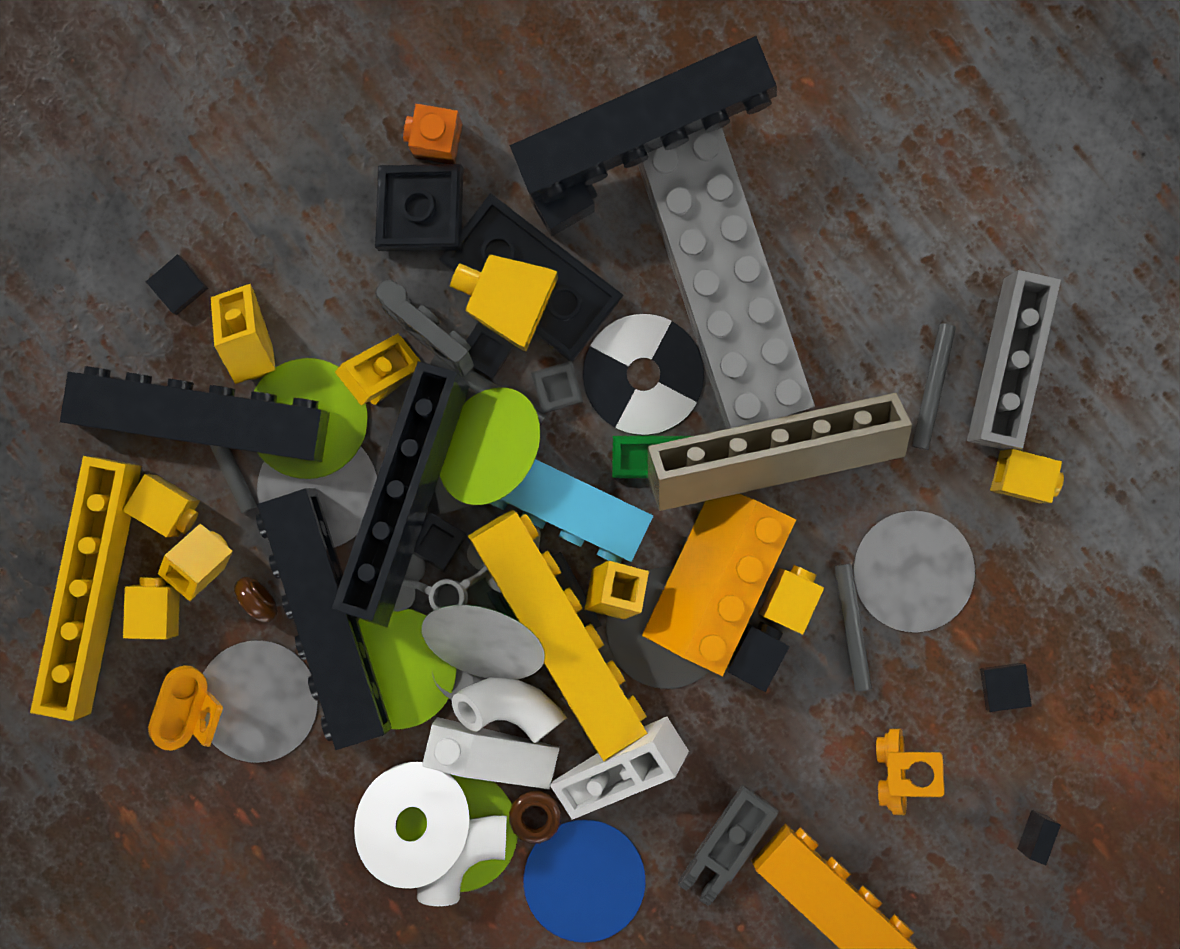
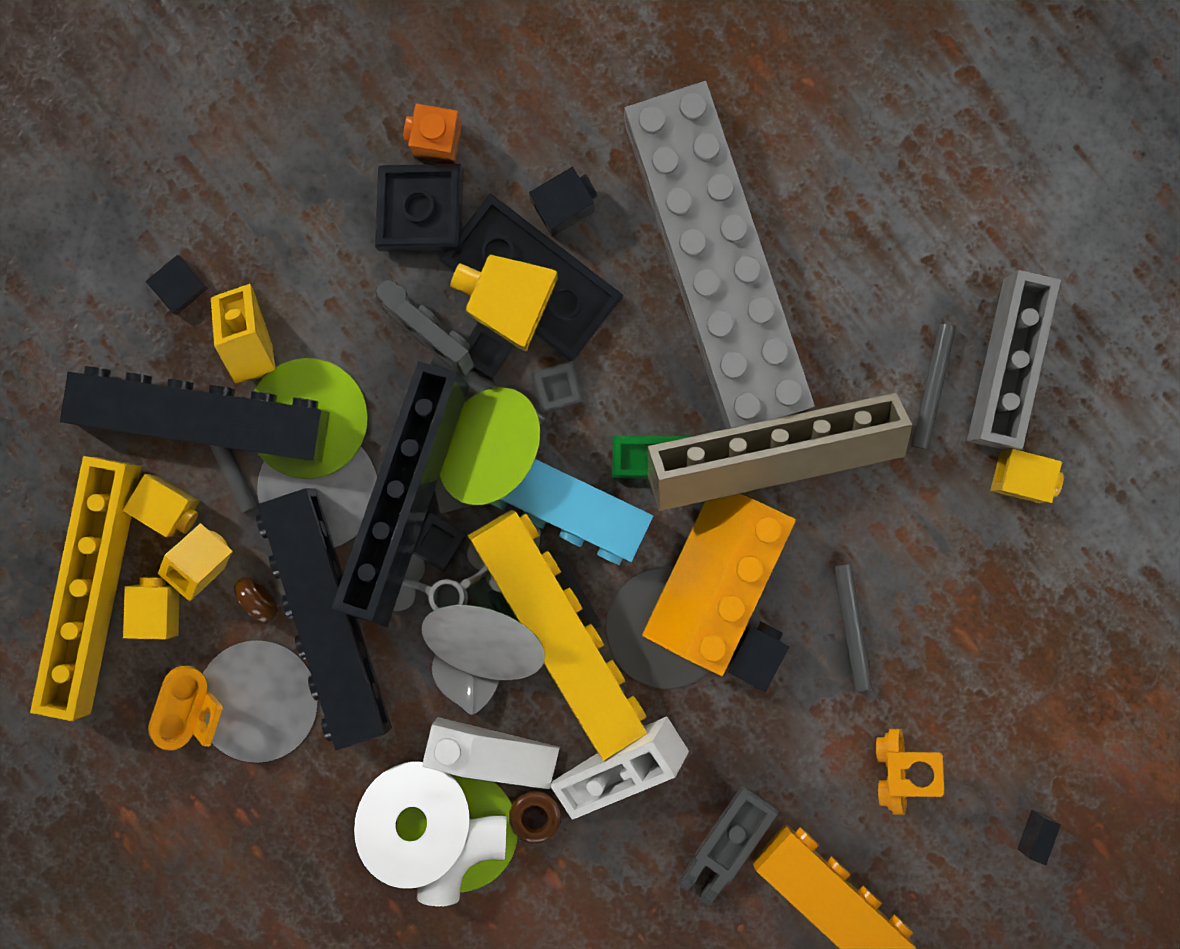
(378, 370): yellow slope -> none
(405, 669): lime sticker -> none
(507, 701): white cylinder -> none
(584, 881): blue sticker -> none
(616, 590): yellow brick -> none
(645, 120): black brick -> none
(652, 409): sticker -> none
(792, 598): yellow brick -> none
(914, 571): flat silver sticker -> none
(1005, 687): black tile -> none

